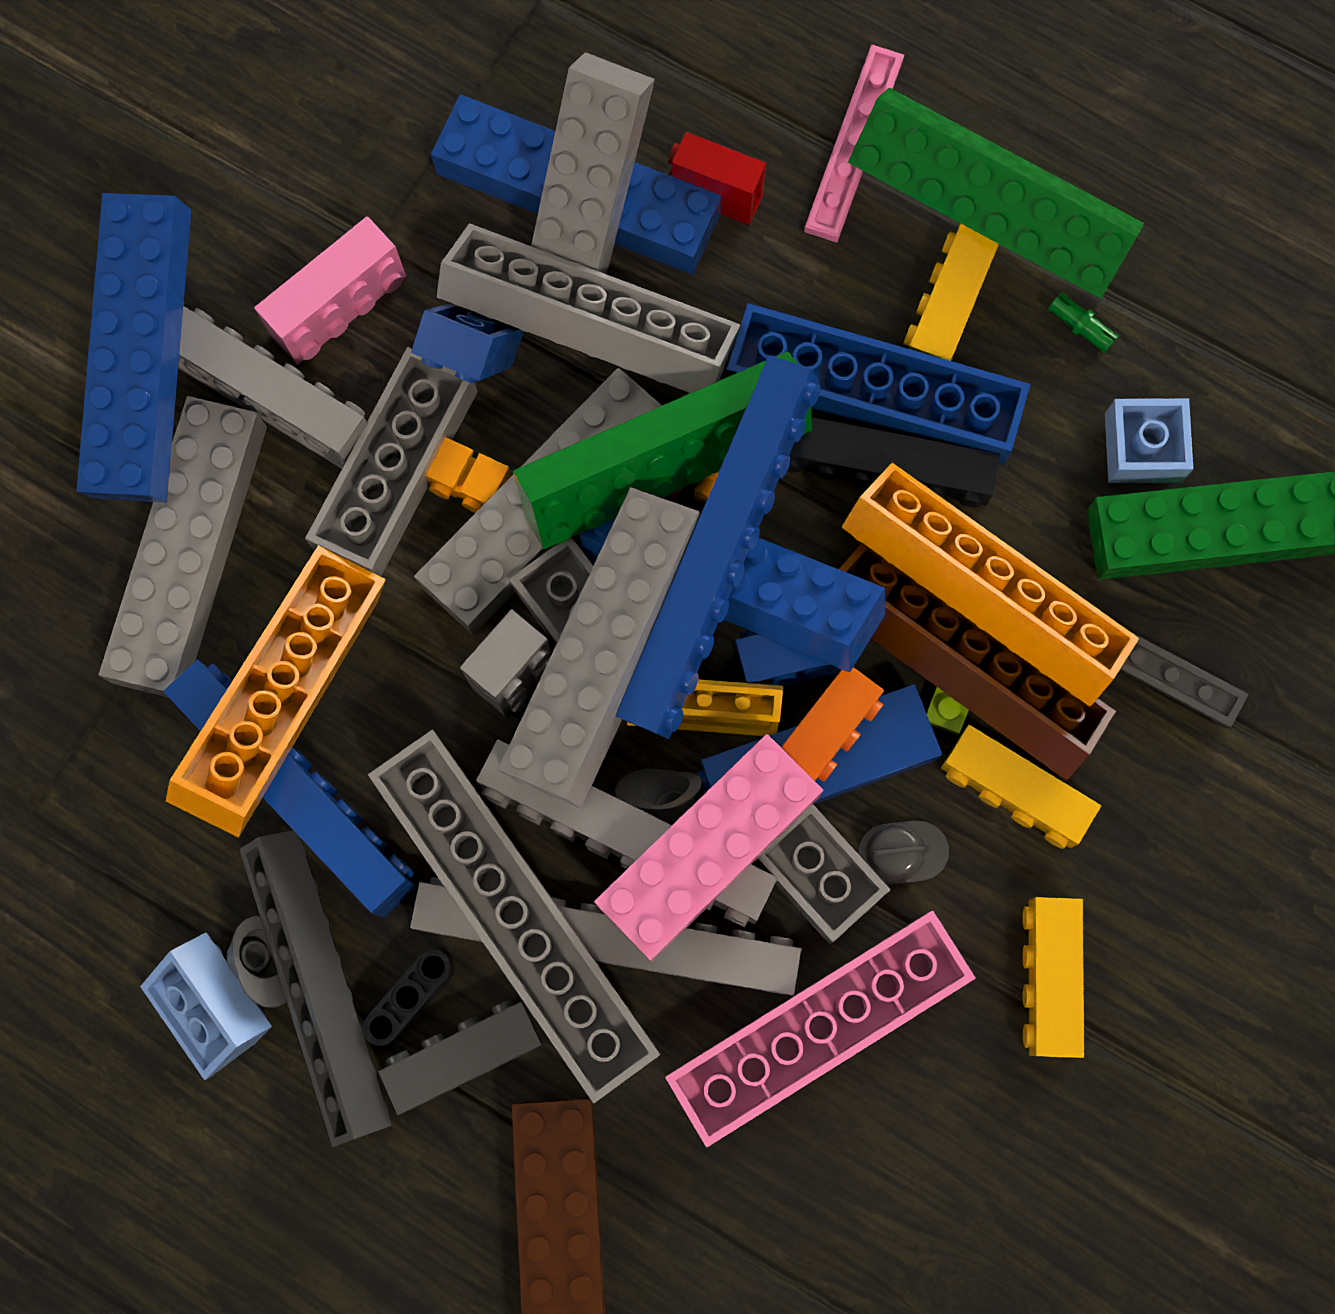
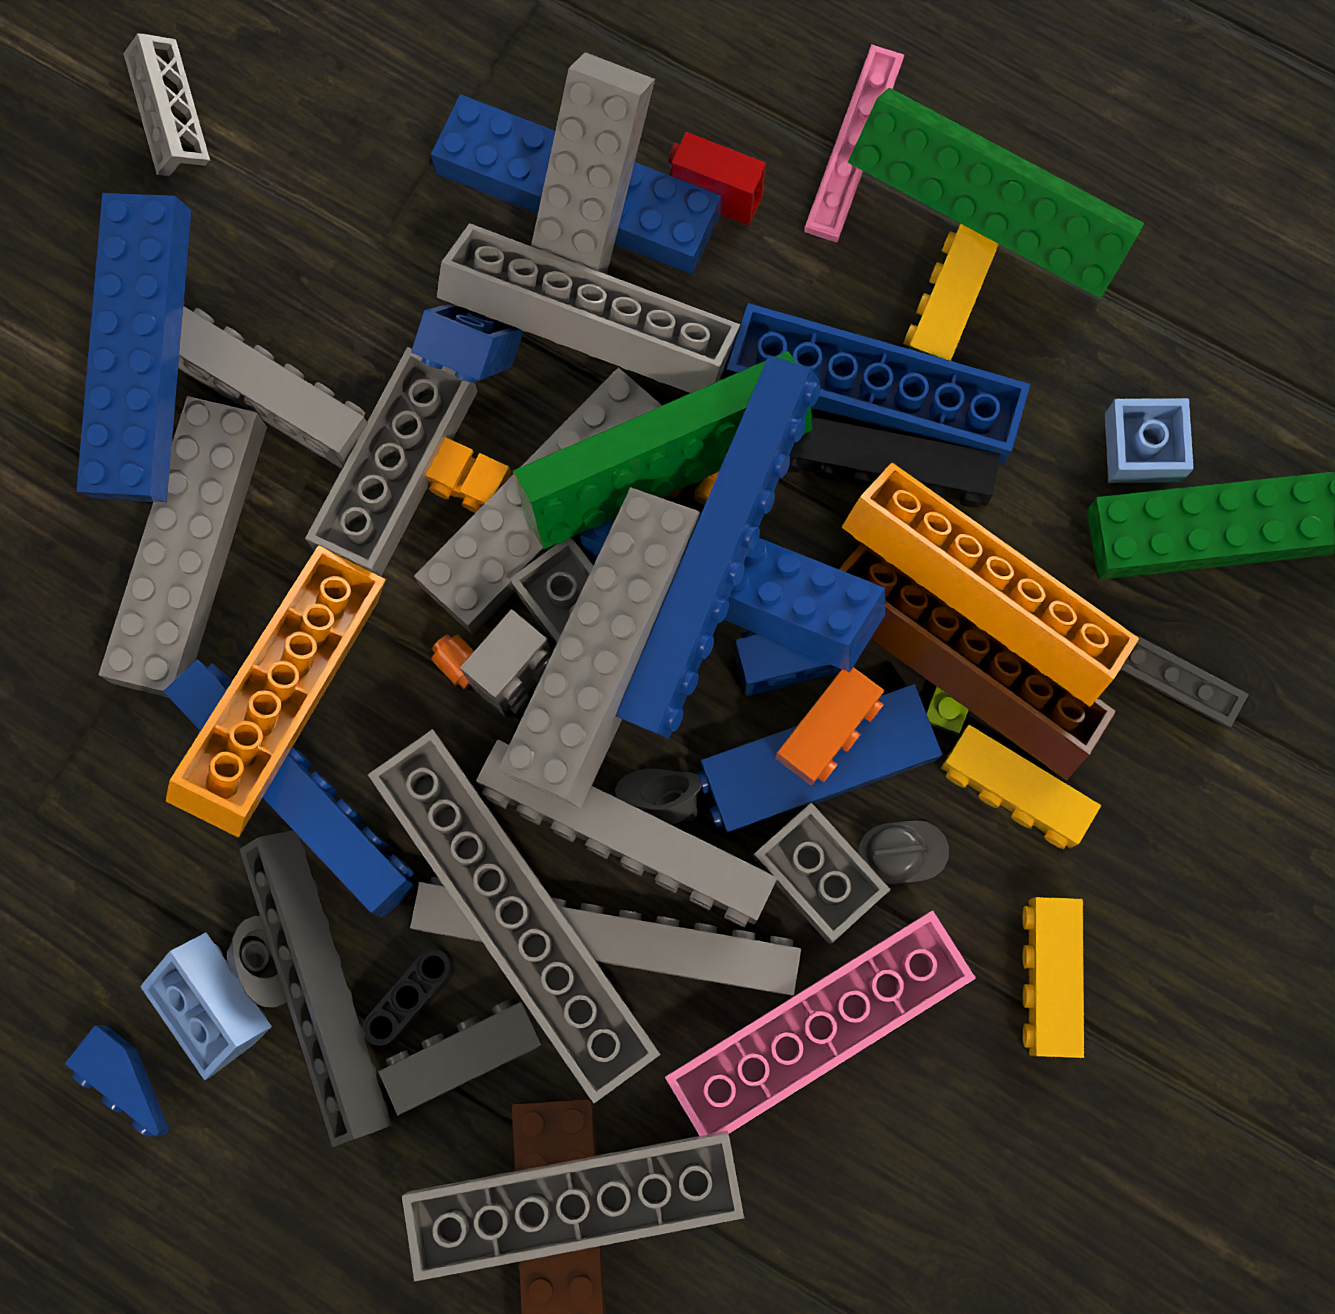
(118, 1073): none -> blue slope
(154, 107): none -> light grey fence
(332, 291): bright pink brick -> none
(450, 656): none -> orange brick
(571, 1205): none -> light grey brick
(708, 847): bright pink brick -> none
(732, 708): yellow slope -> none
(1083, 322): green pin -> none

